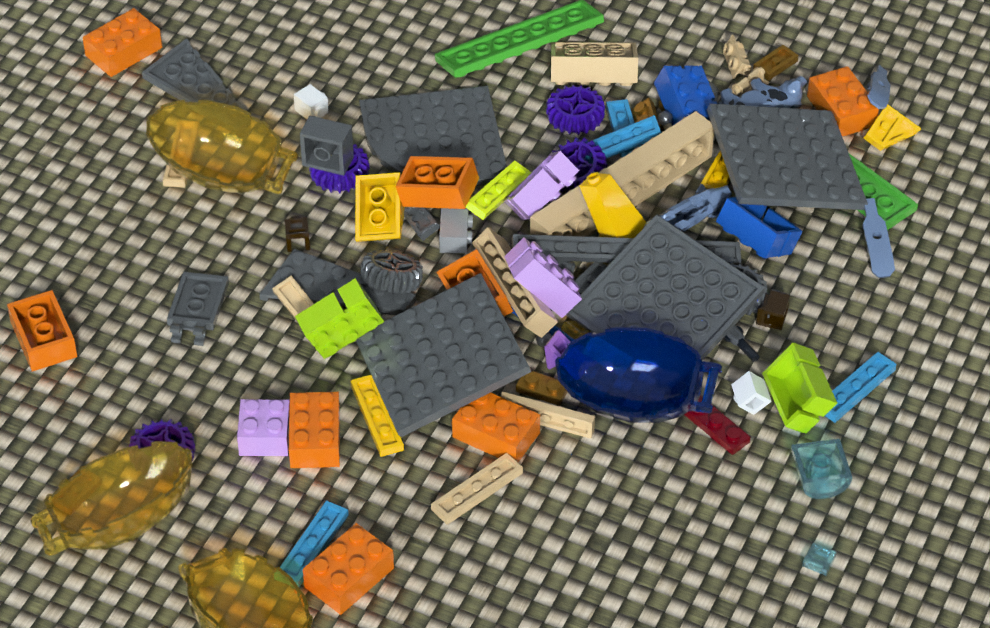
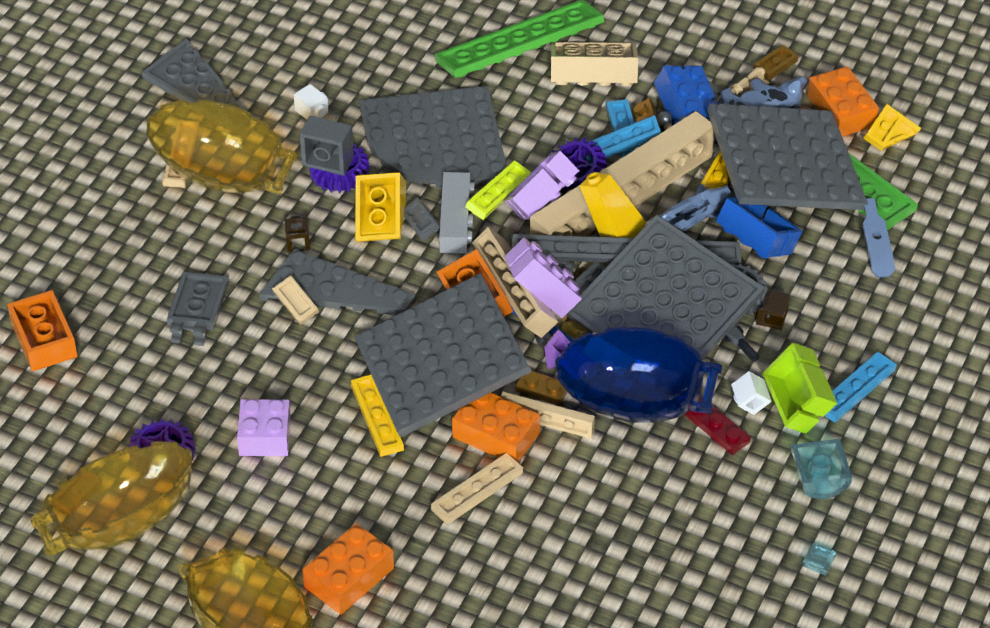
(122, 42): orange brick -> none
(314, 430): orange brick -> none
(314, 540): dark azure plate -> none
(333, 328): lime piece -> none
(391, 271): dark grey gear -> none
(437, 182): orange brick -> none
(575, 109): dark purple gear -> none
(736, 58): tan hinge -> none
(879, 88): sand blue piece -> none

